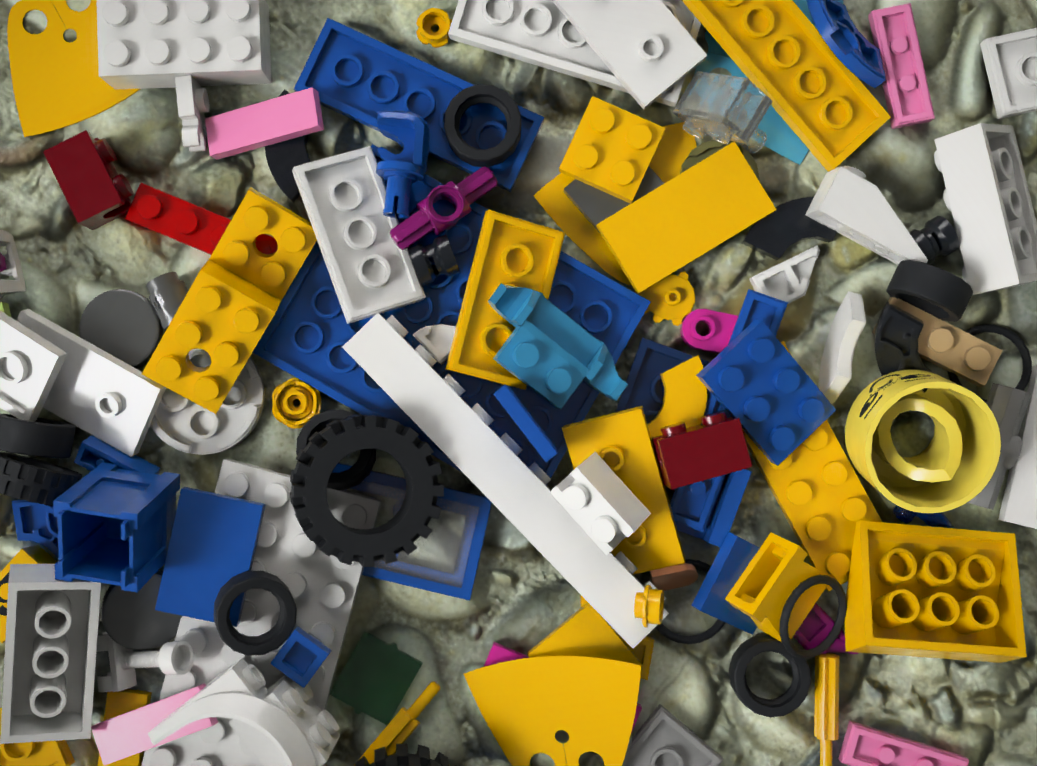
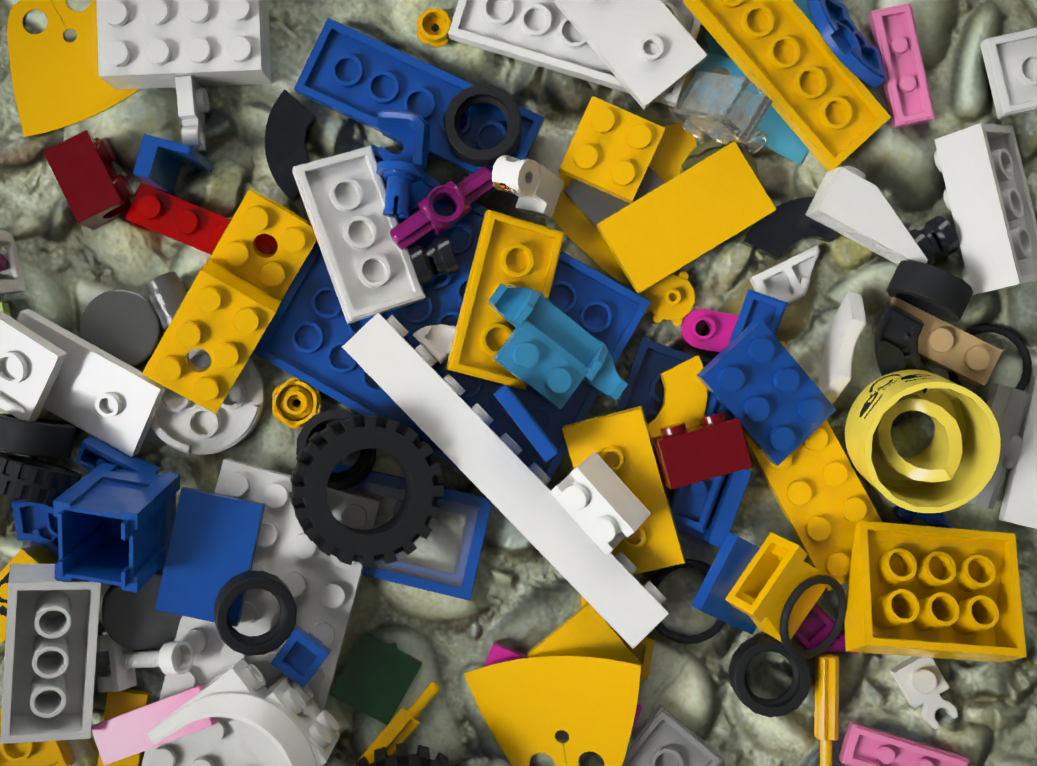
(161, 162): none -> blue panel
(264, 123): bright pink tile -> none
(531, 182): none -> white leg
(649, 606): yellow plate -> none
(674, 576): nougat piece -> none
(922, 684): none -> white plate

